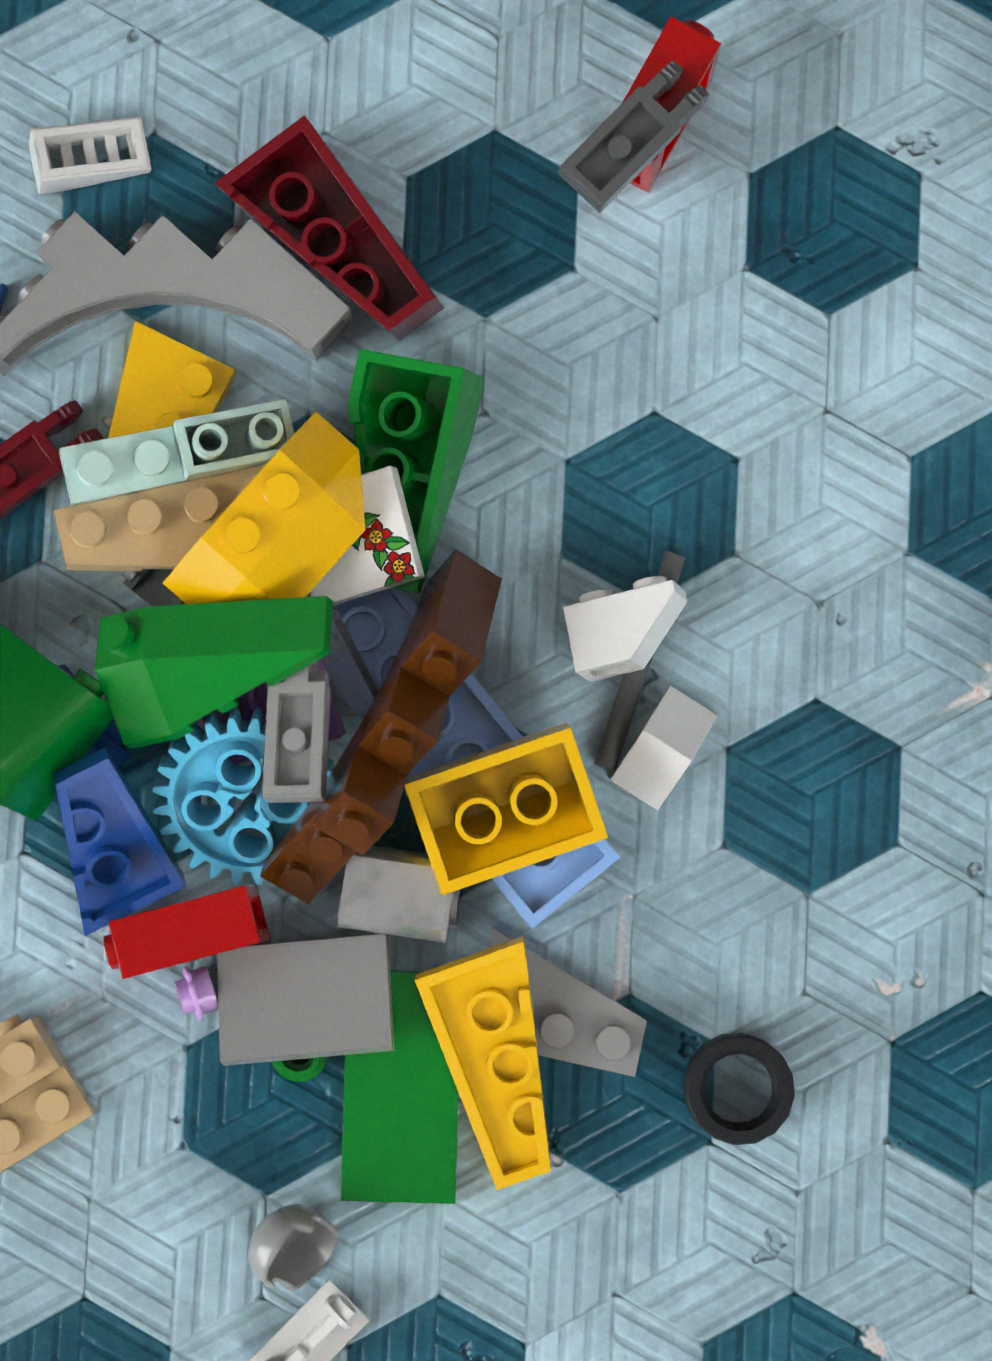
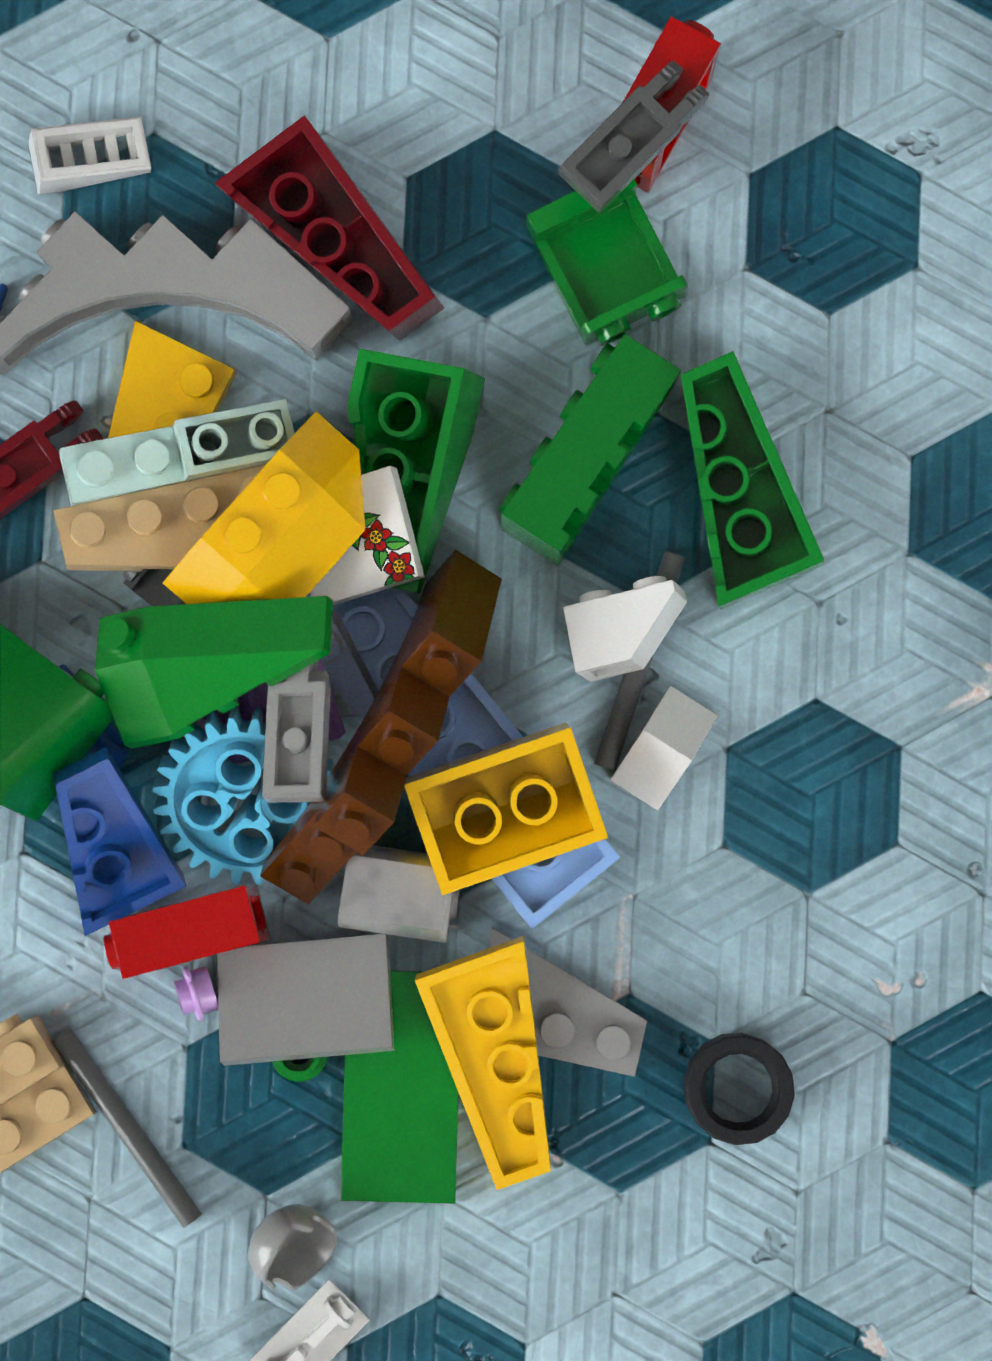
(127, 1128): none -> dark grey bar
(588, 449): none -> green wedge
(605, 264): none -> green panel
(747, 500): none -> green wedge

